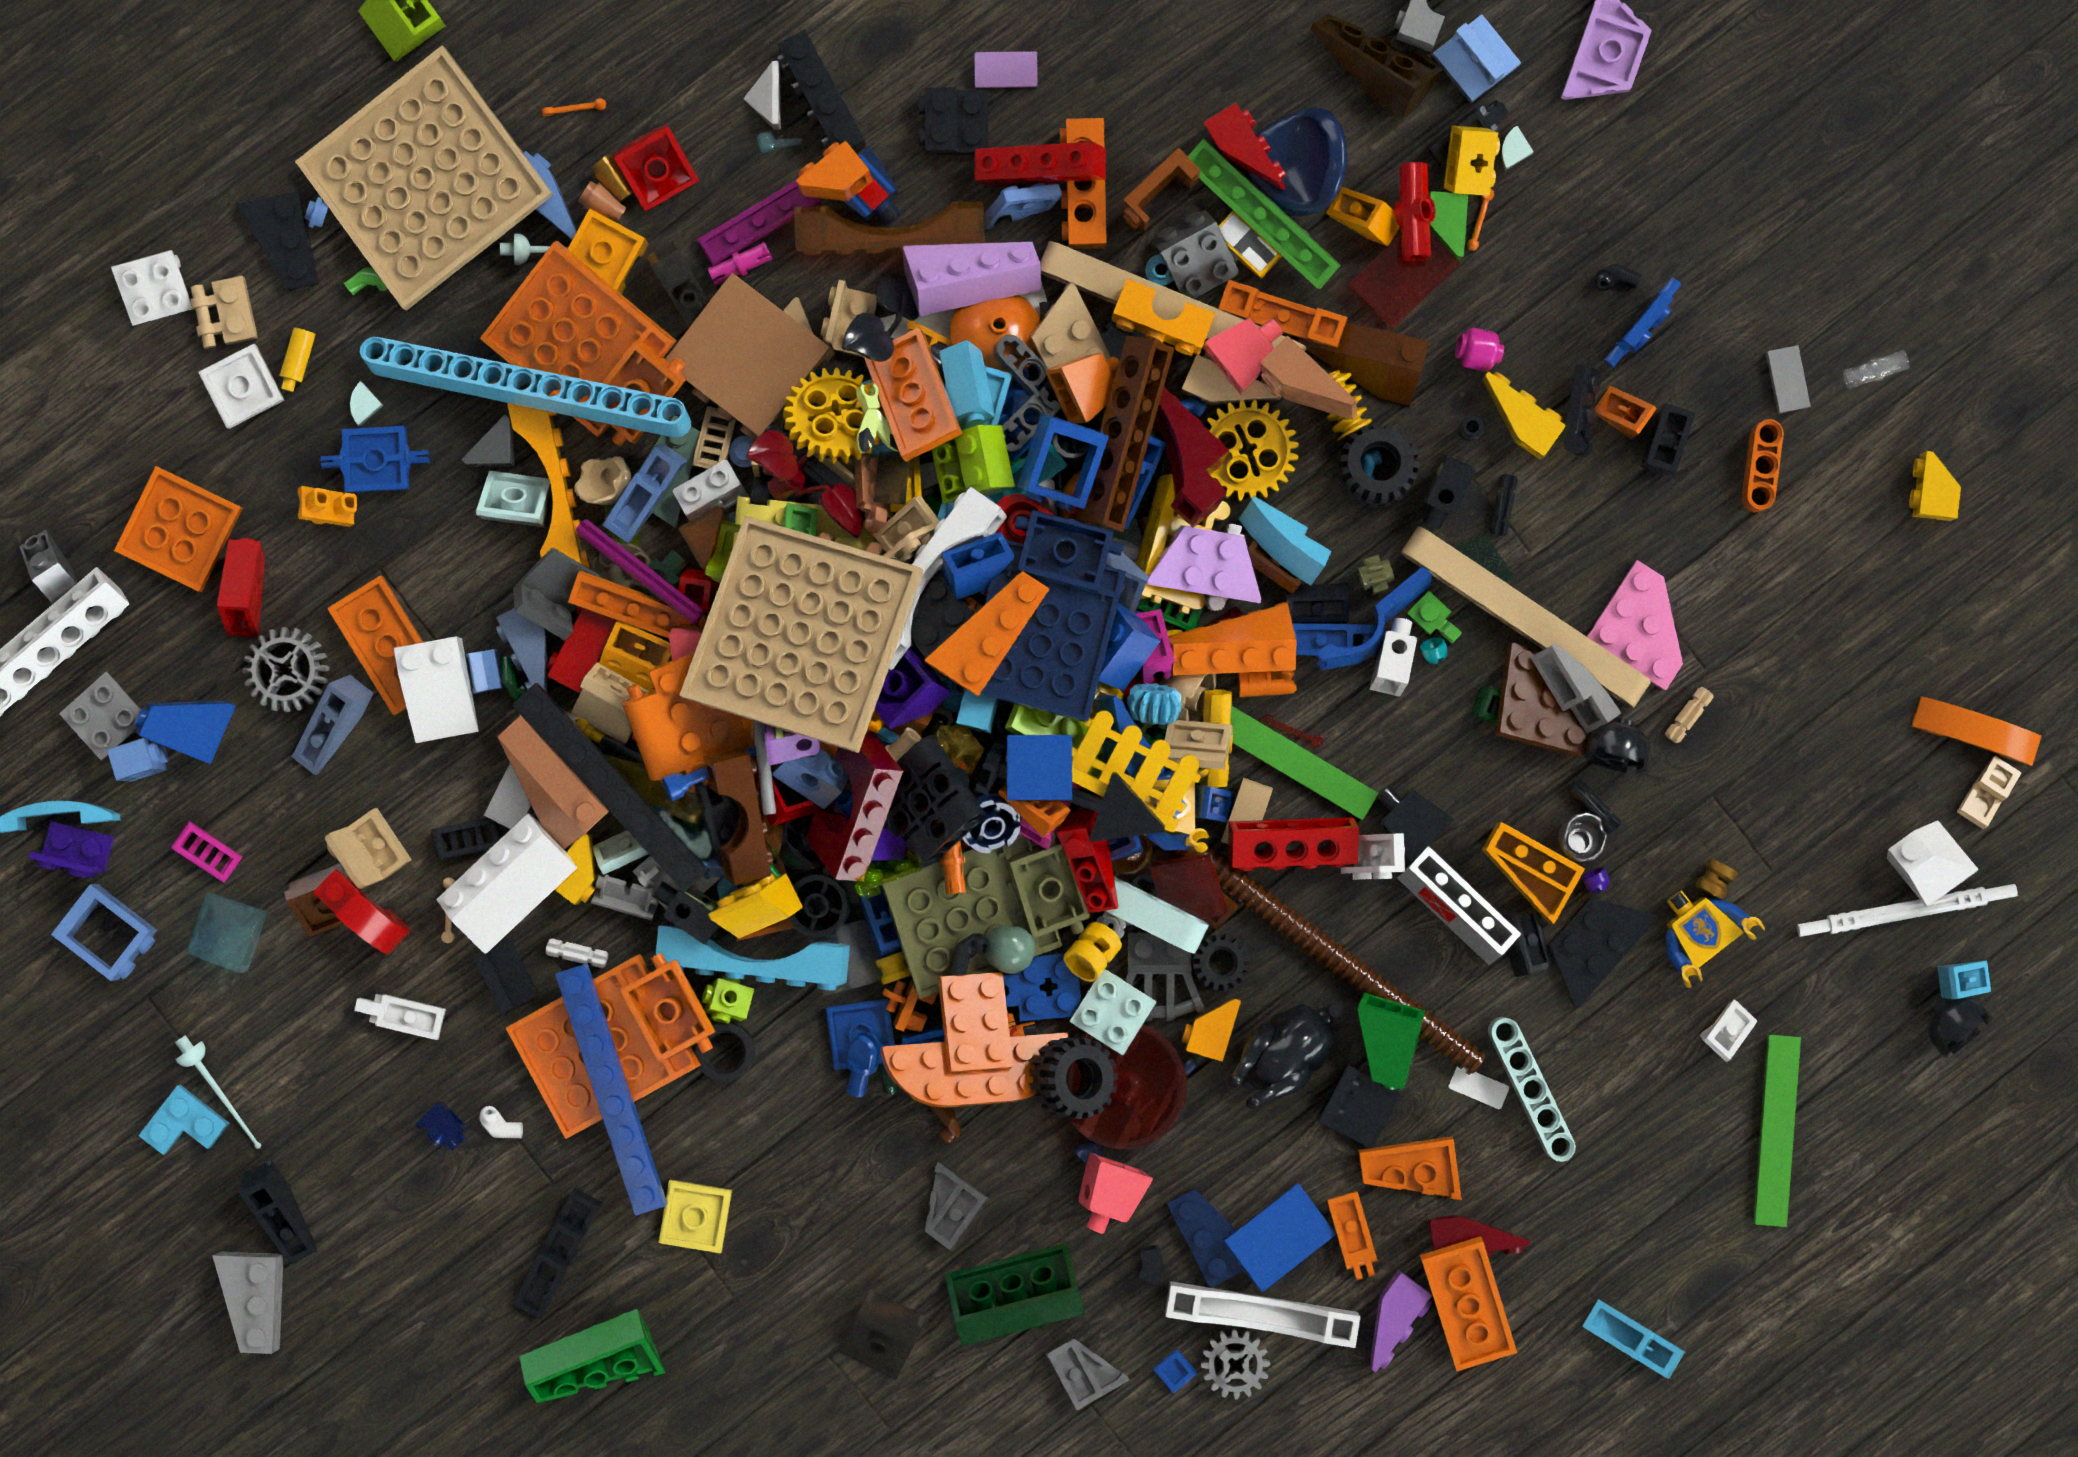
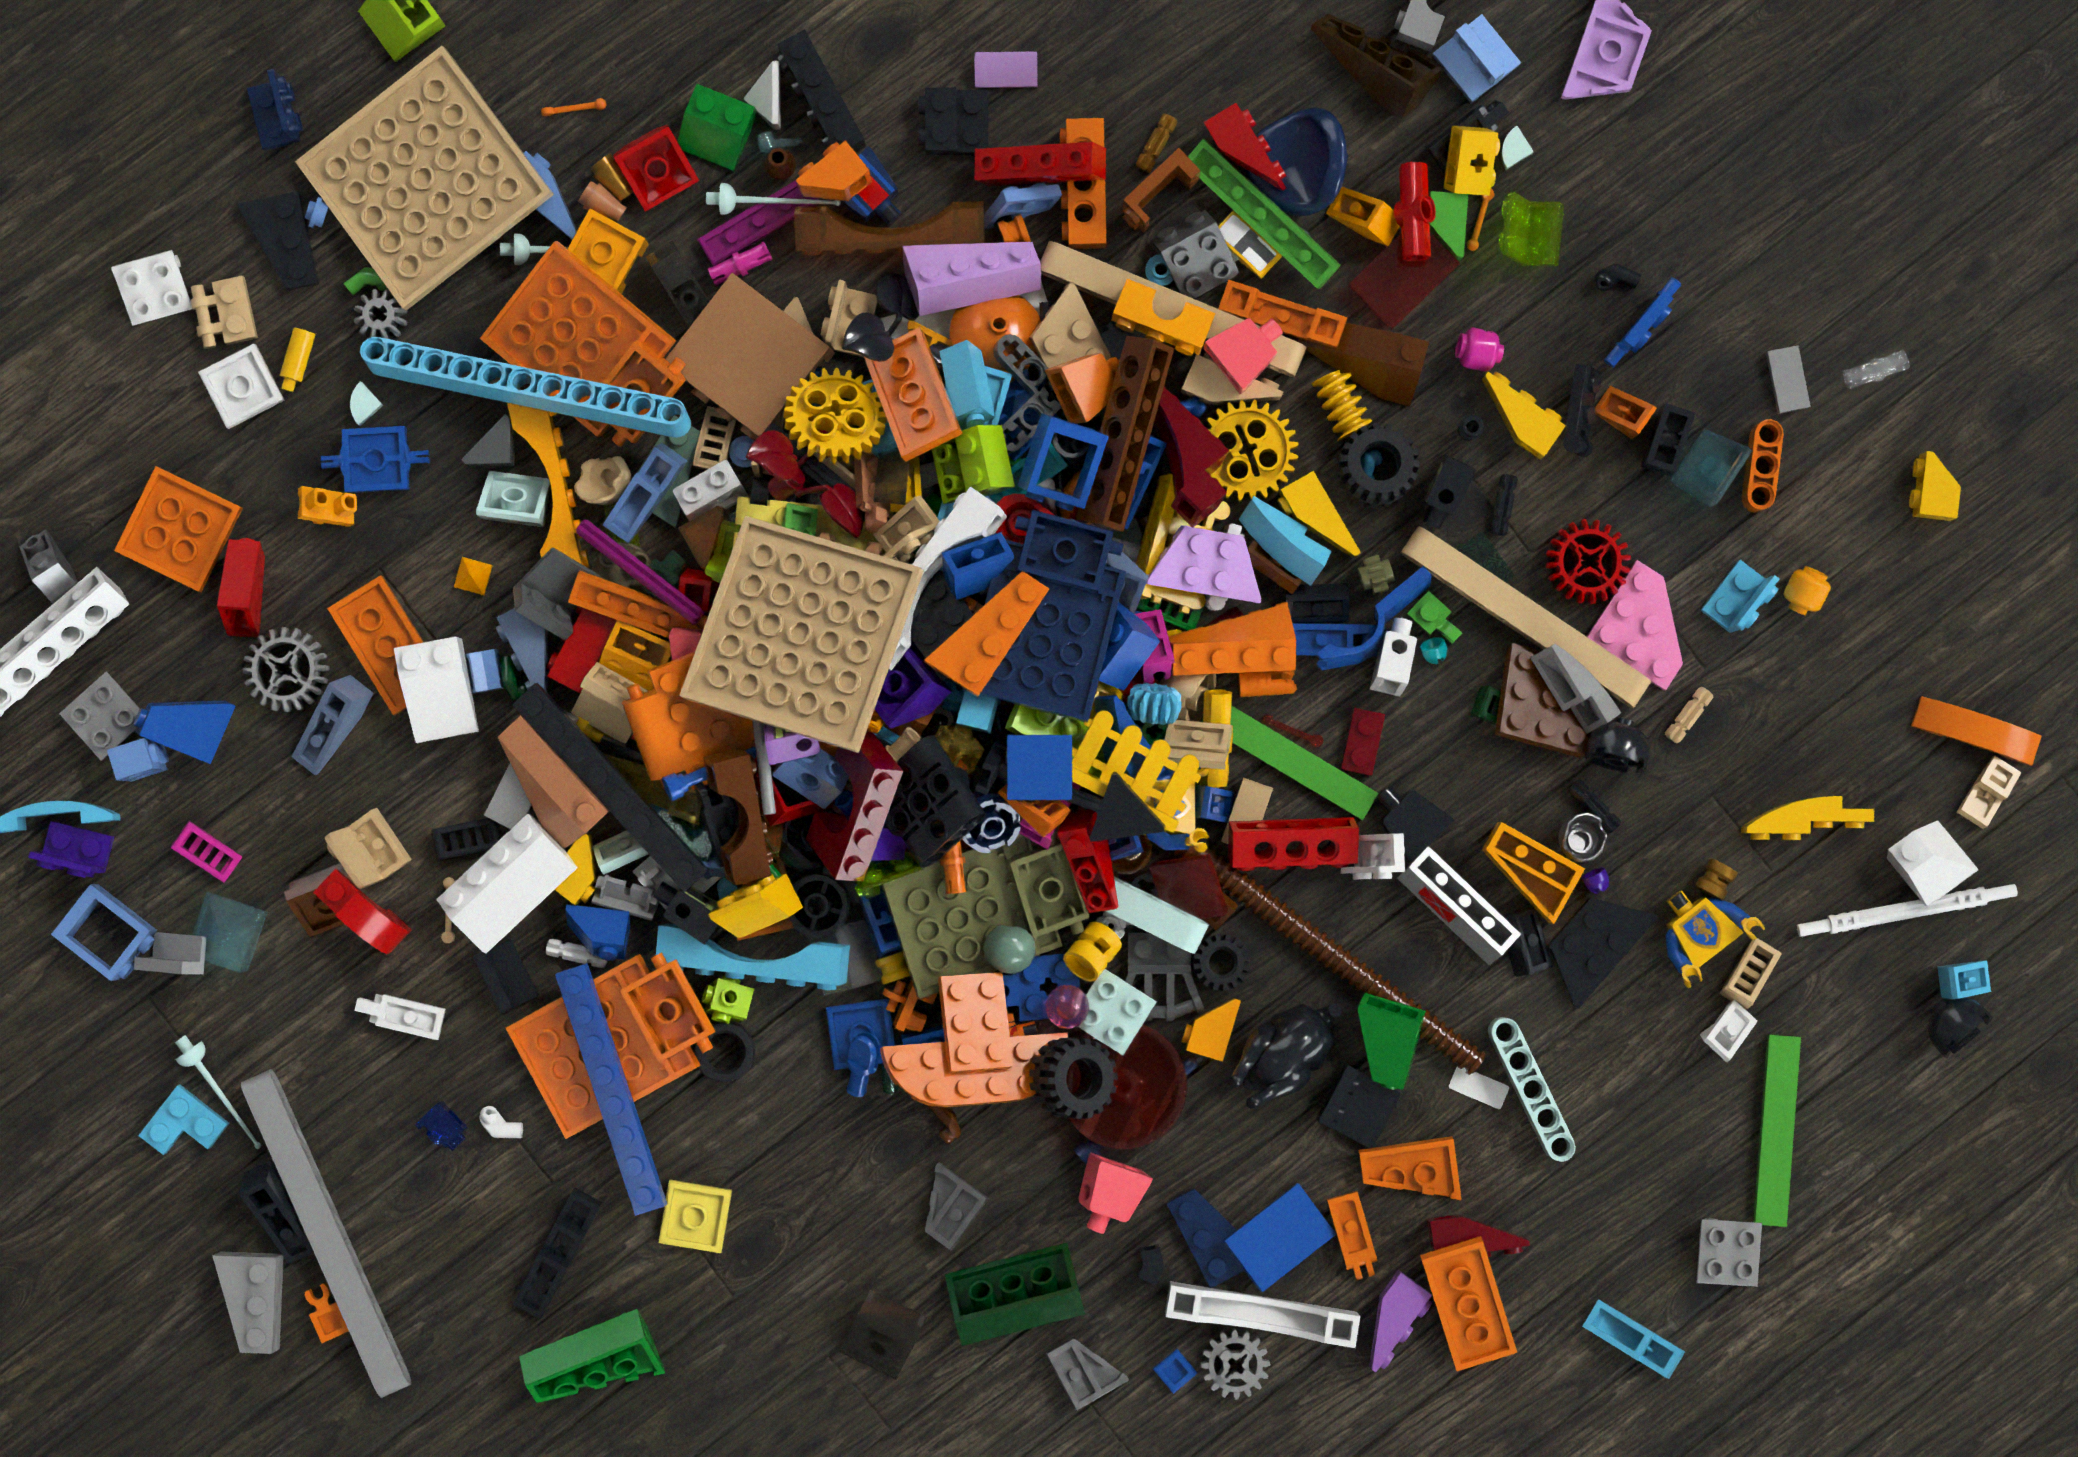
(175, 954): none -> light grey panel
(274, 112): none -> dark blue bracket
(326, 1233): none -> light grey beam
(327, 1318): none -> orange plate
(382, 303): none -> light grey gear
(473, 576): none -> light orange slope
(600, 930): none -> blue slope
(716, 127): none -> green slope
(727, 199): none -> light aqua sword
(782, 170): none -> reddish brown cone
(873, 421): yellowish green piece -> none
(965, 949): black arm -> none
(1014, 230): none -> orange wheel
(1067, 1006): none -> clear pink piece
(1156, 143): none -> pearl gold axle
(1302, 381): nougat slope -> none
(1313, 508): none -> yellow slope
(1362, 741): none -> dark red plate
(1531, 231): none -> clear neon green bracket
(1598, 571): none -> red gear
(1710, 467): none -> clear light blue slope
(1729, 1252): none -> light grey hinge
(1731, 992): none -> tan slope
(1739, 596): none -> medium azure bracket
(1796, 818): none -> yellow slope
(1807, 590): none -> light orange head

